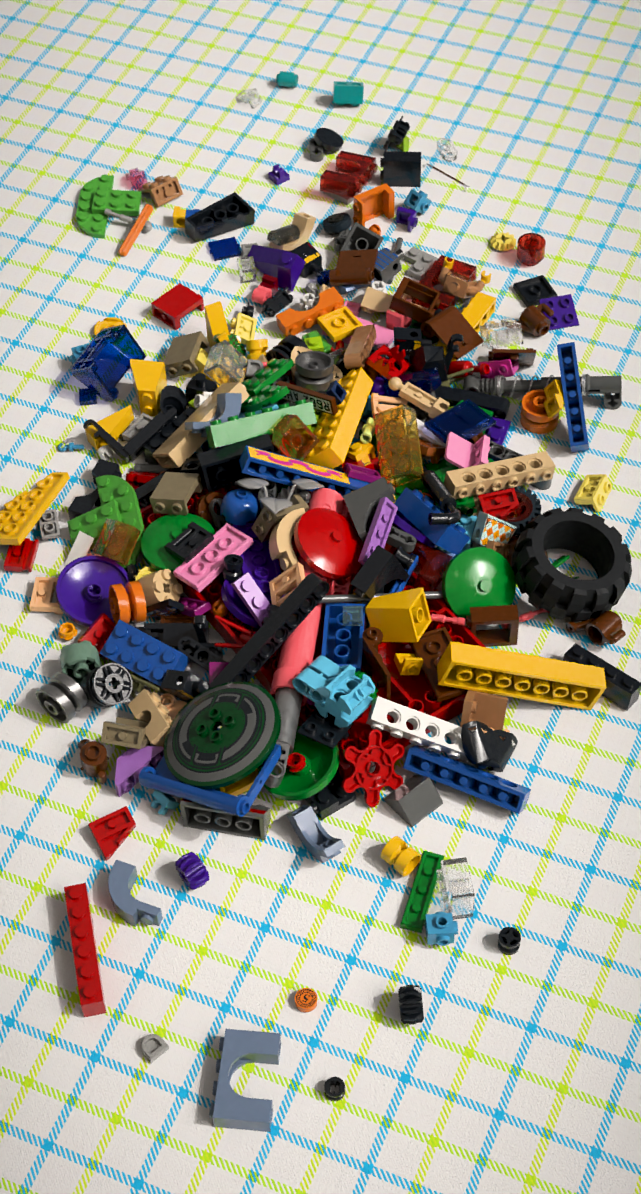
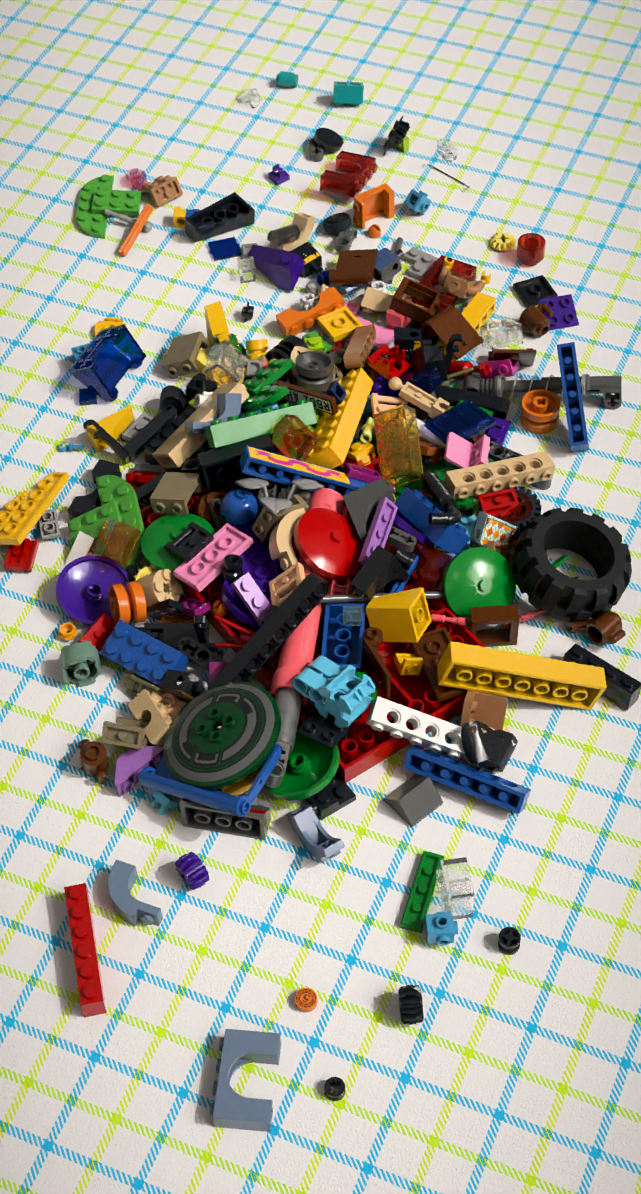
(43, 594): light nougat plate -> none
(61, 697): flat silver wheel -> none
(97, 688): black wheel -> none
(105, 452): white hinge -> none
(112, 830): red wing -> none
(148, 382): yellow slope -> none
(153, 1047): light grey tile -> none
(176, 305): red panel -> none
(244, 327): light yellow bracket -> none
(265, 290): leg -> none
(272, 305): black hinge -> none
(295, 762): red plate -> none
(361, 239): dark grey slope -> none
(384, 771): red plate -> none
(401, 169): black brick -> none
(403, 857): yellow wheel -> none
(406, 217): dark purple bracket -> none
(554, 397): yellow slope -> none
(593, 491): light yellow bracket -> none

